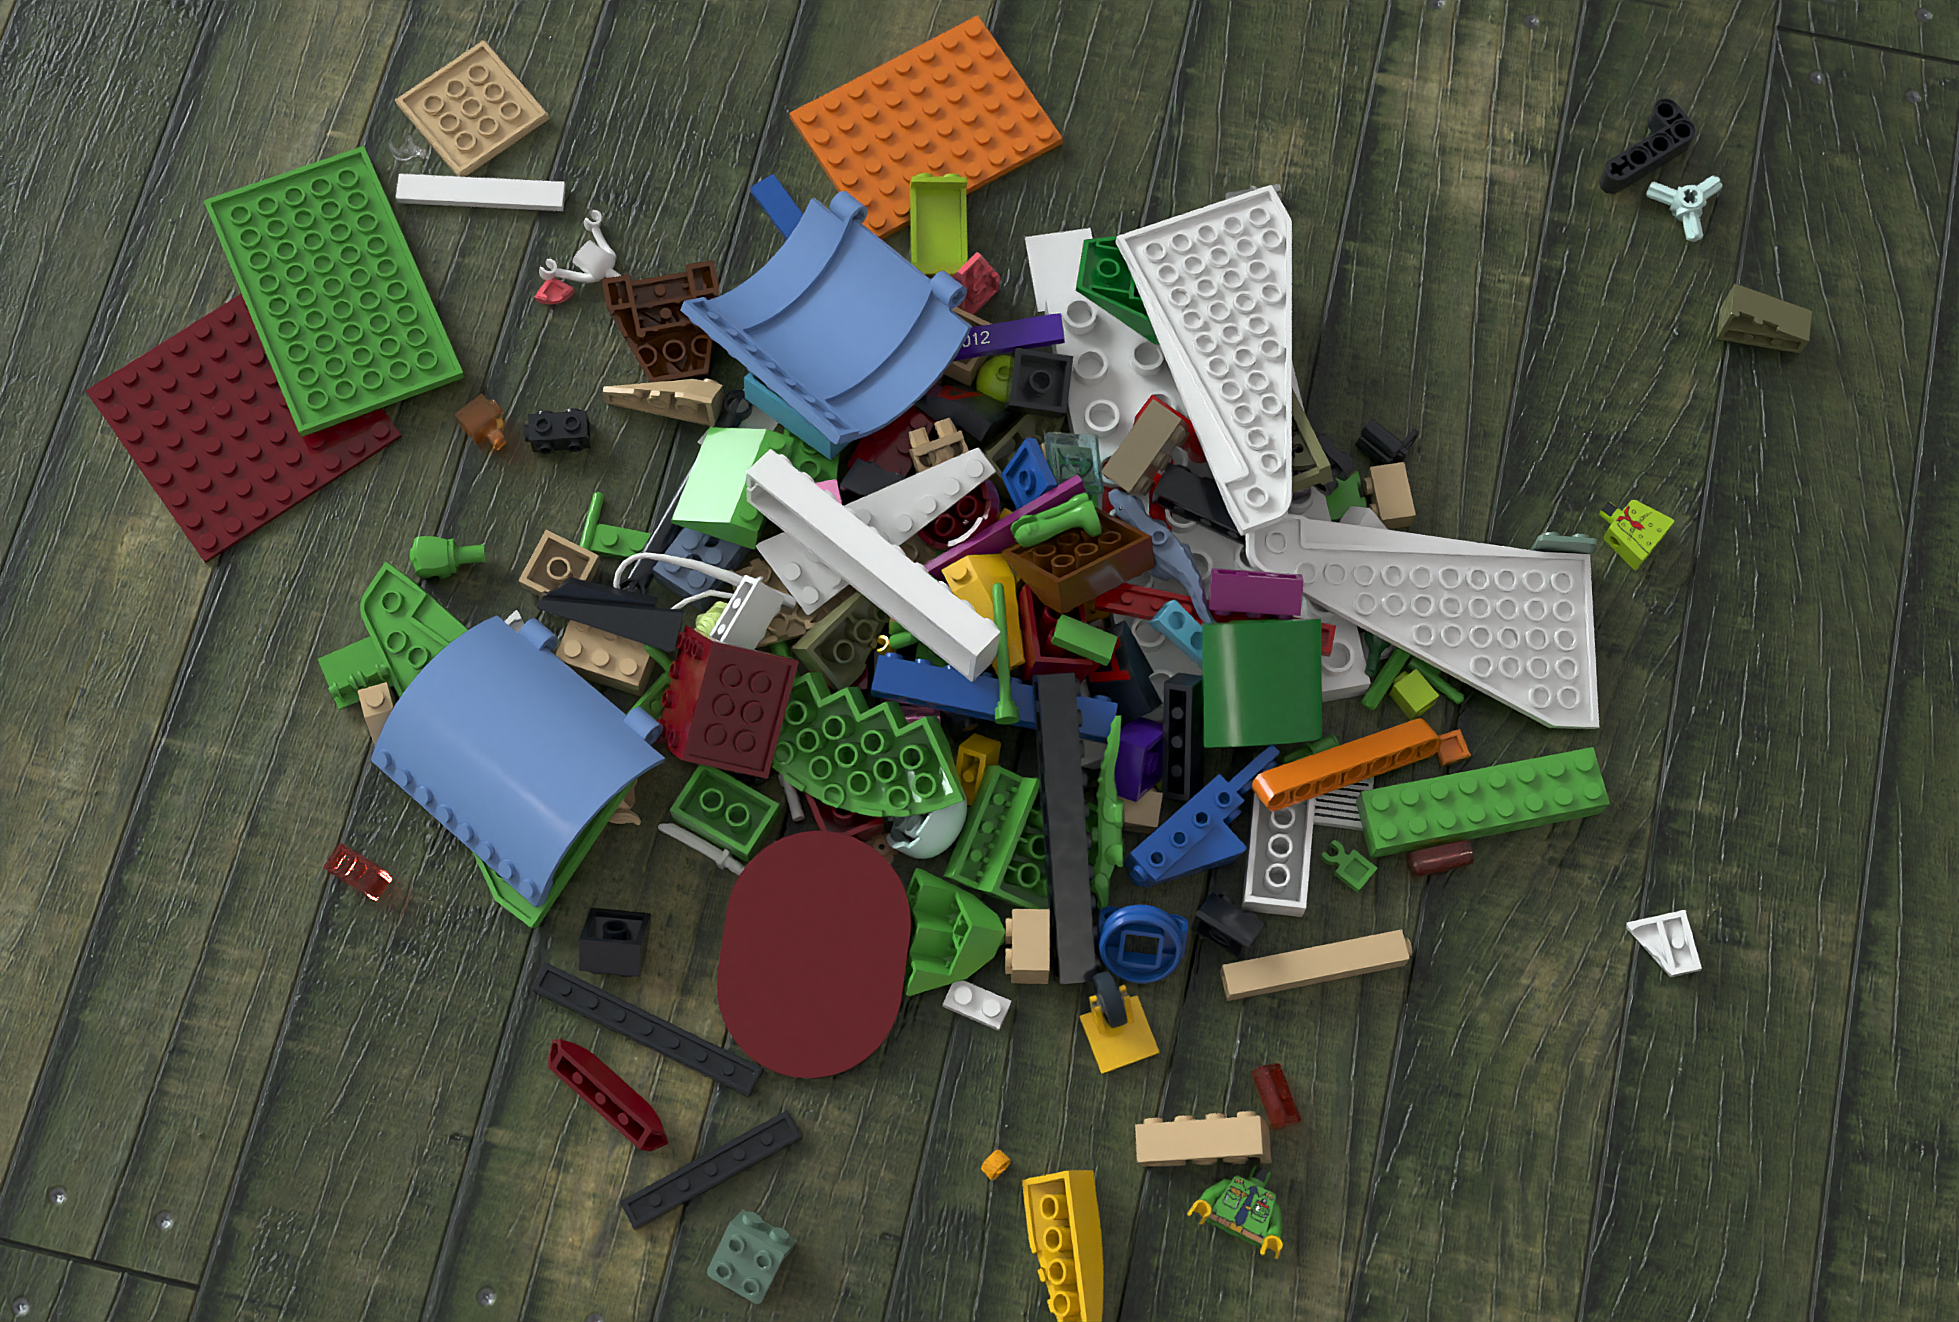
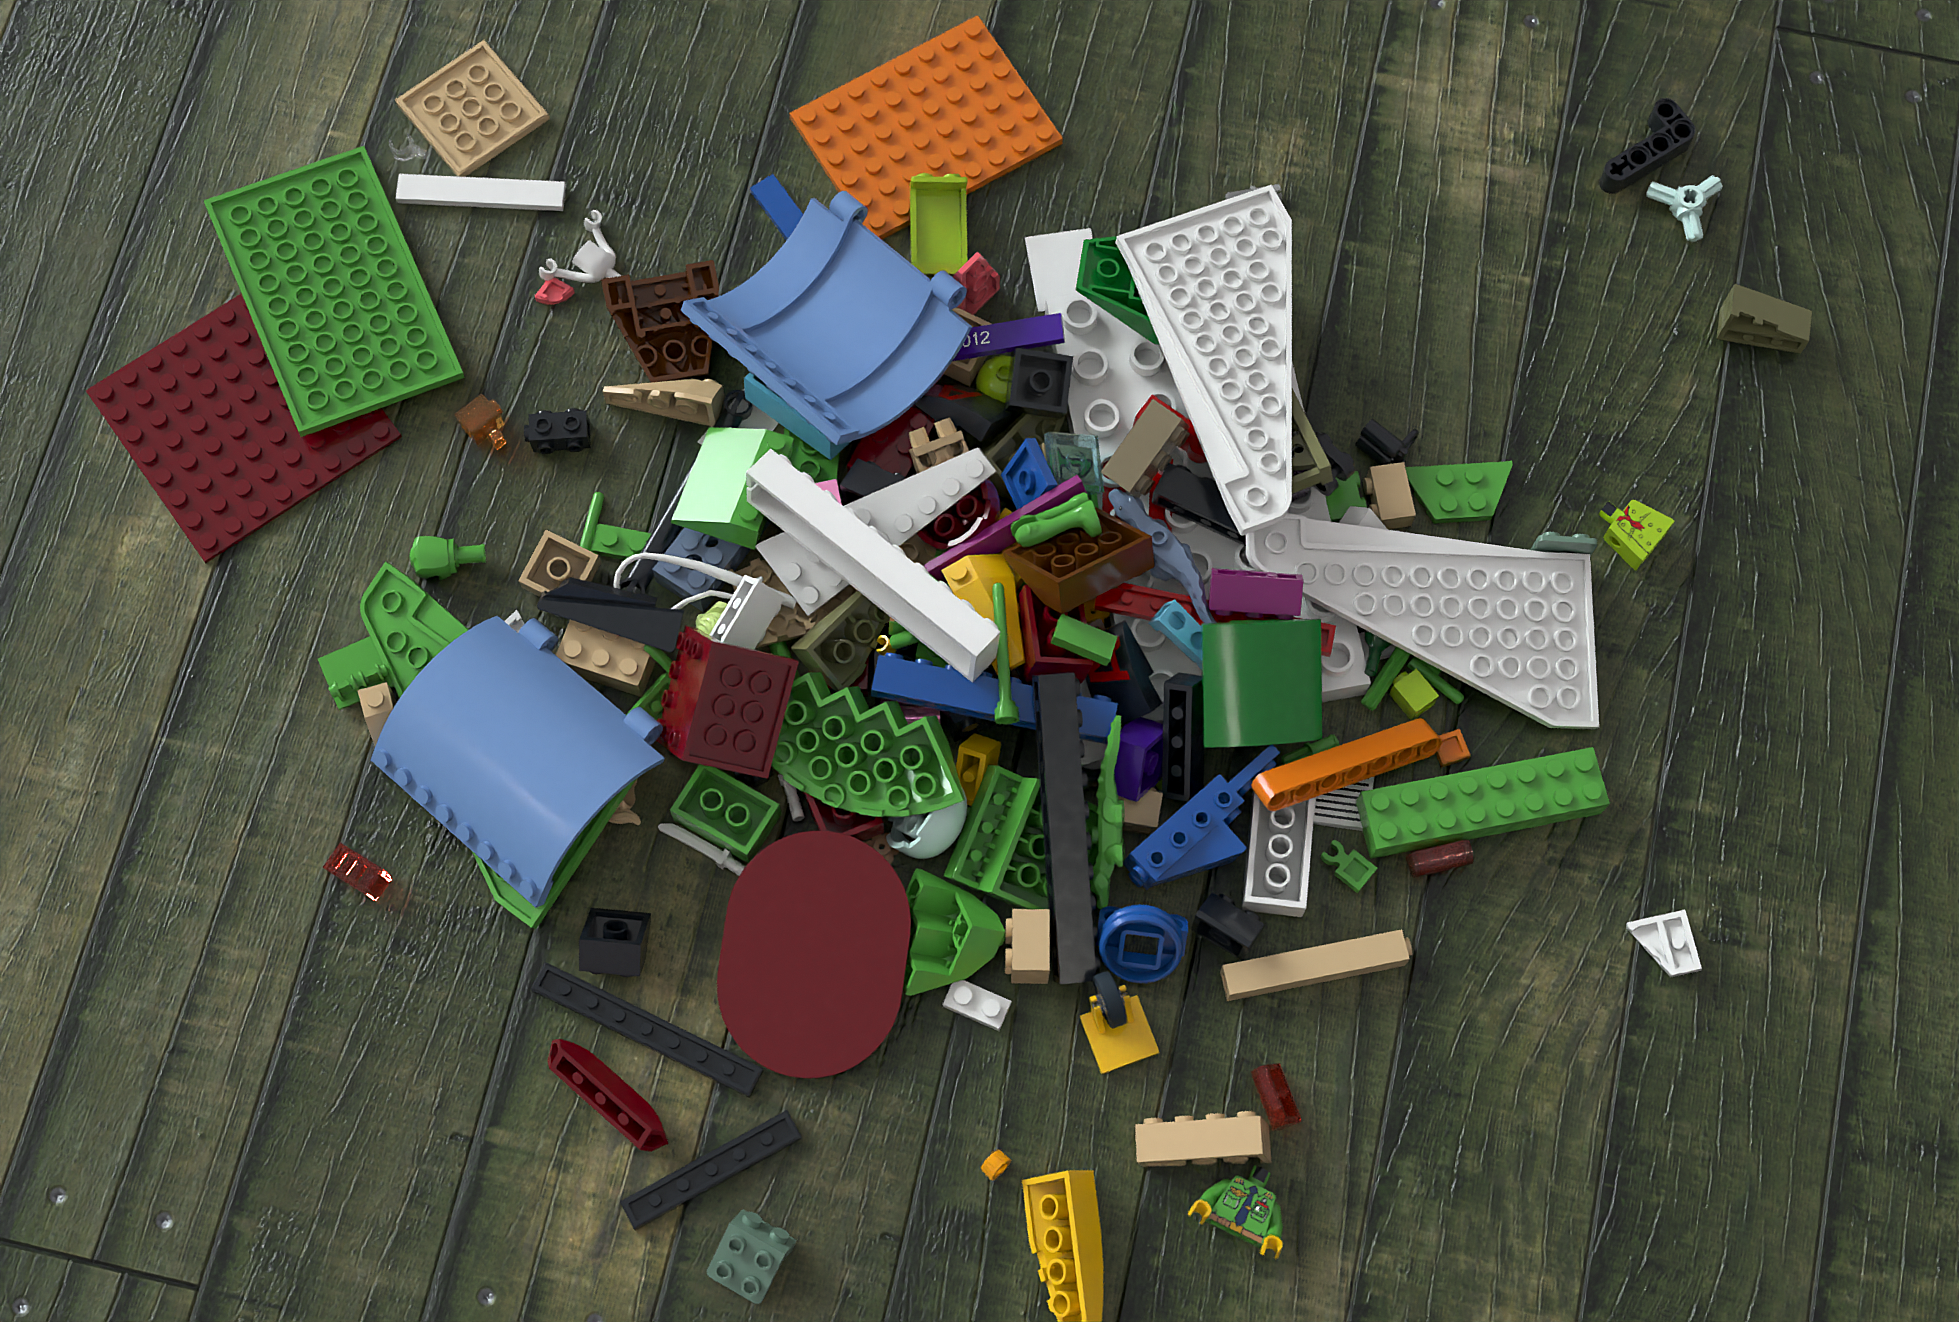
(1459, 490): none -> bright green wing

